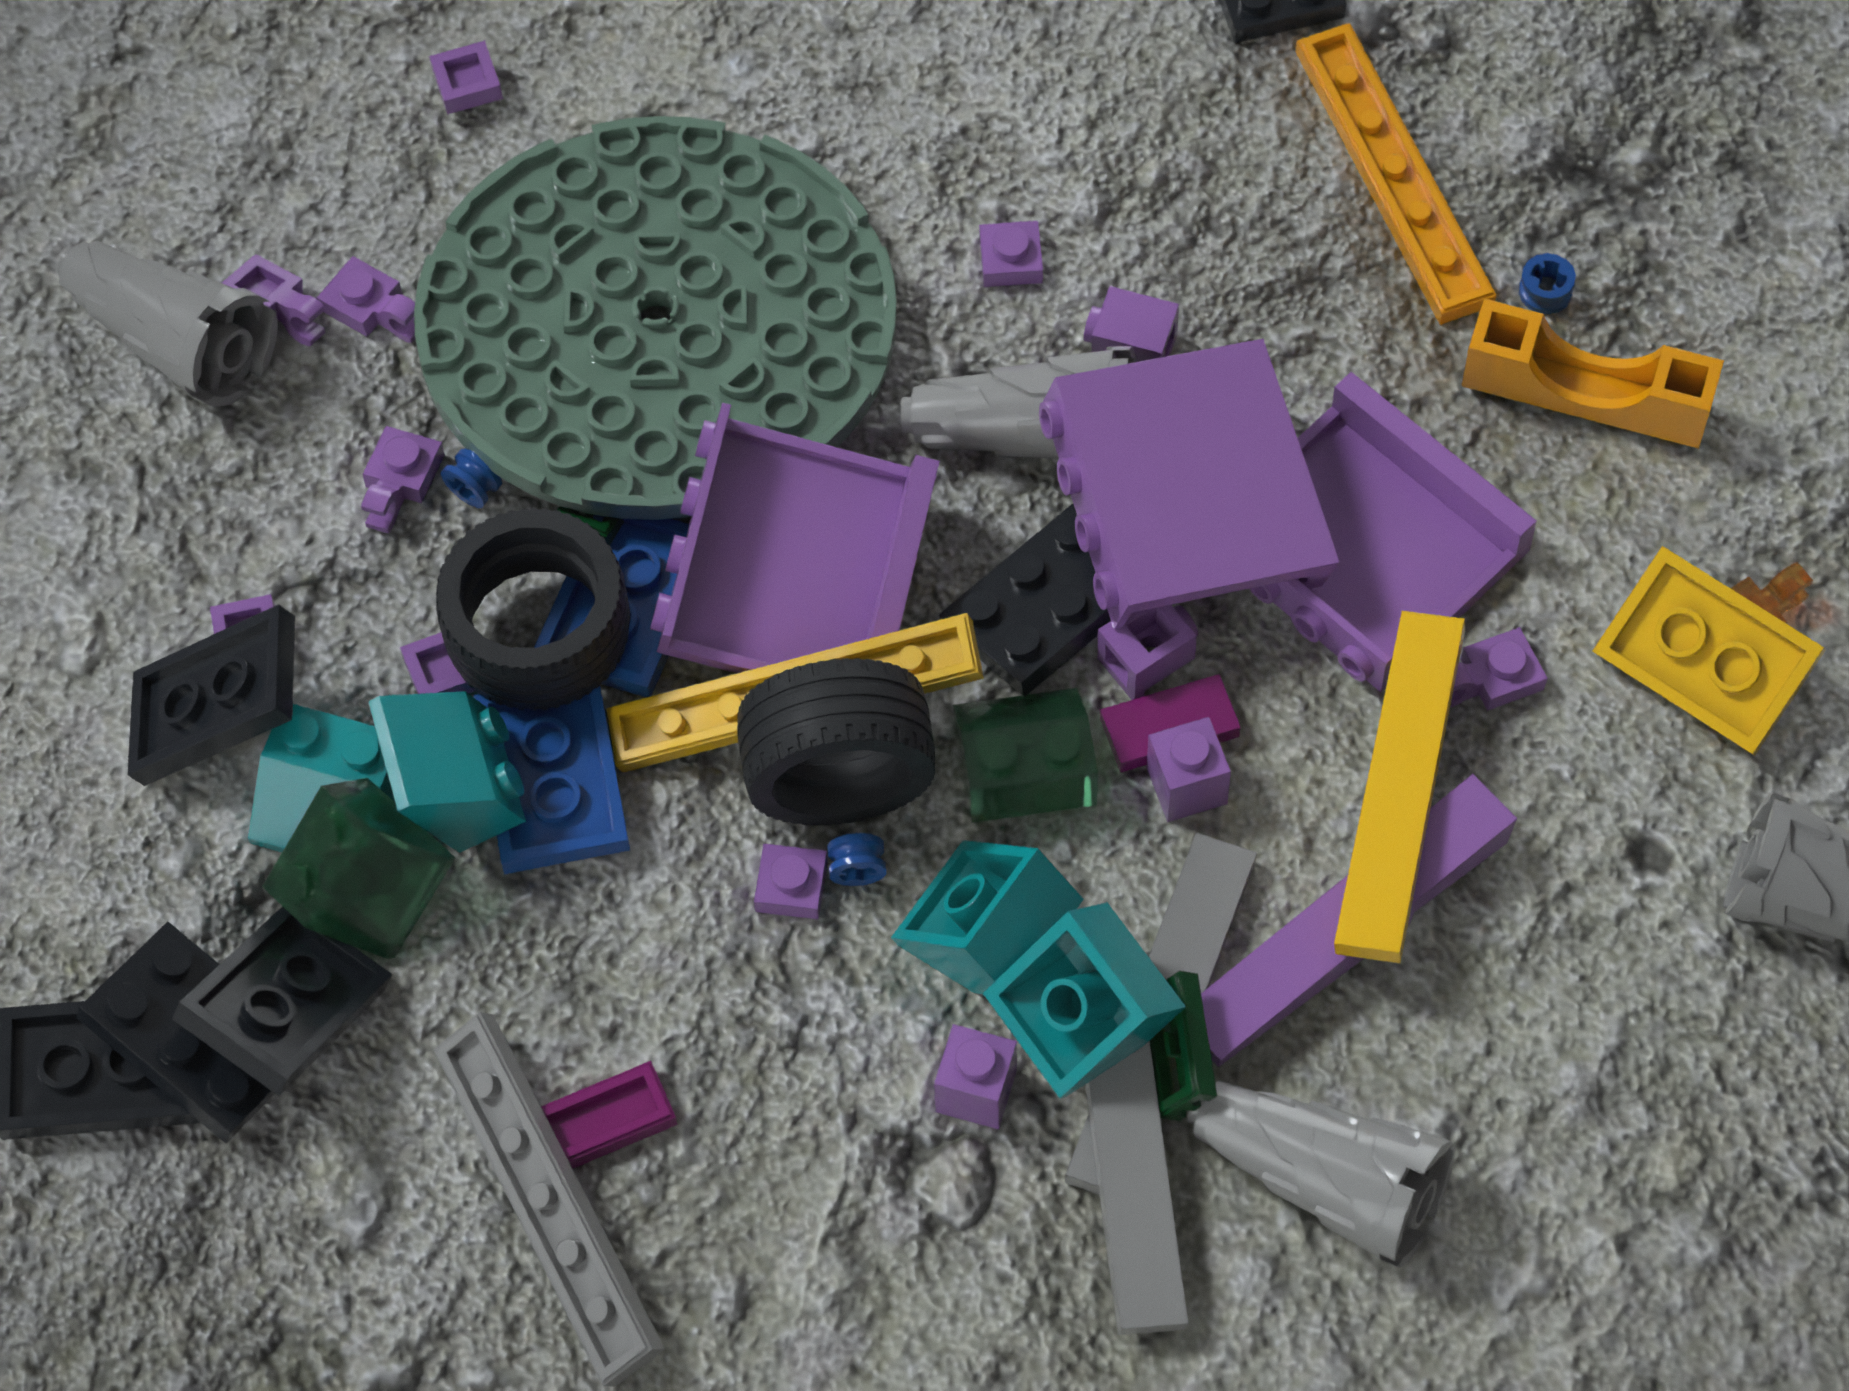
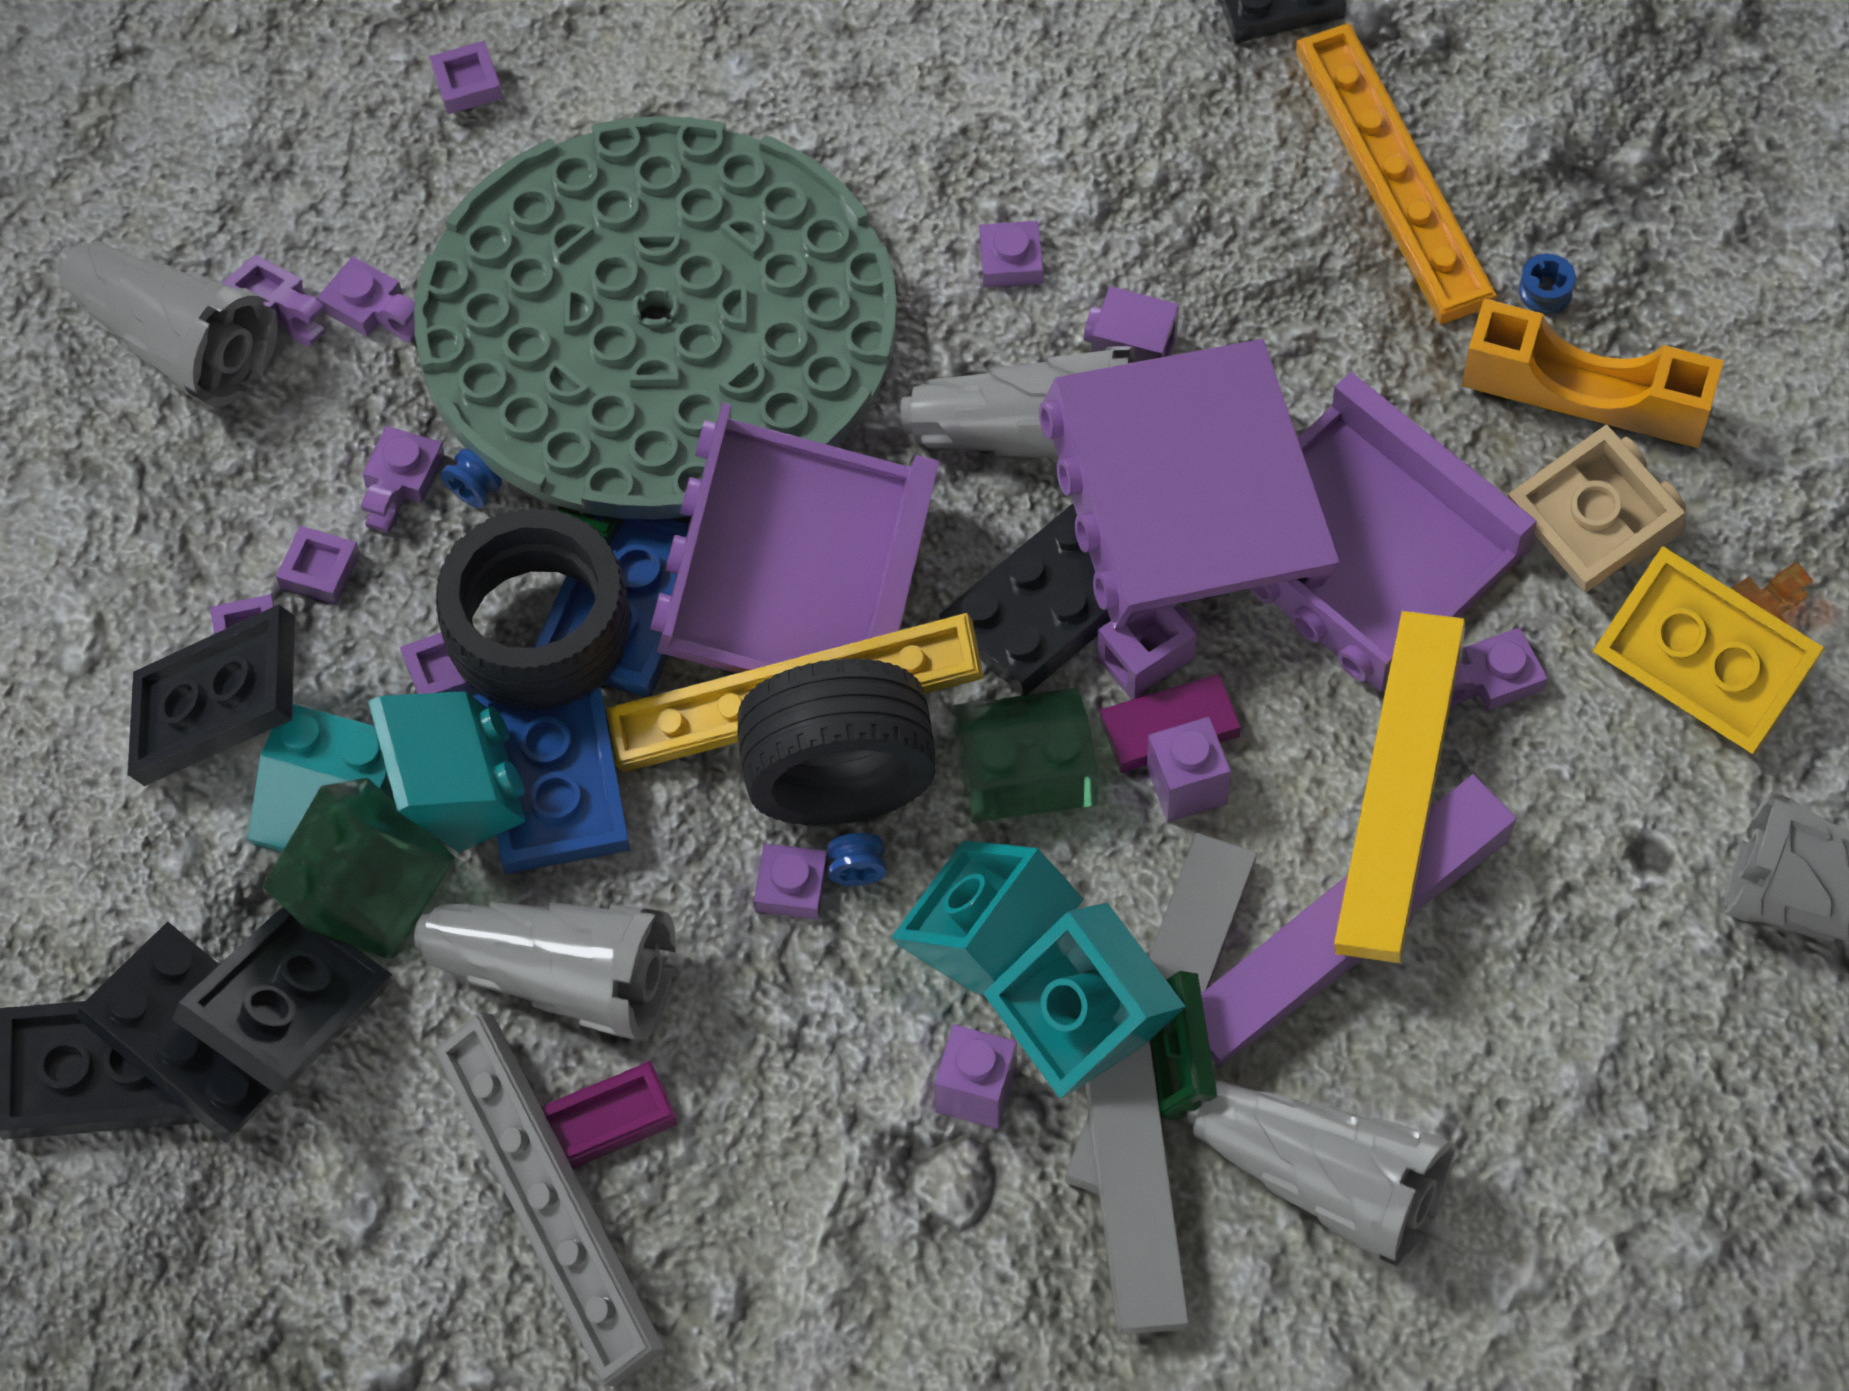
(318, 565): none -> medium lavender tile
(560, 957): none -> light grey cone
(1601, 508): none -> tan plate

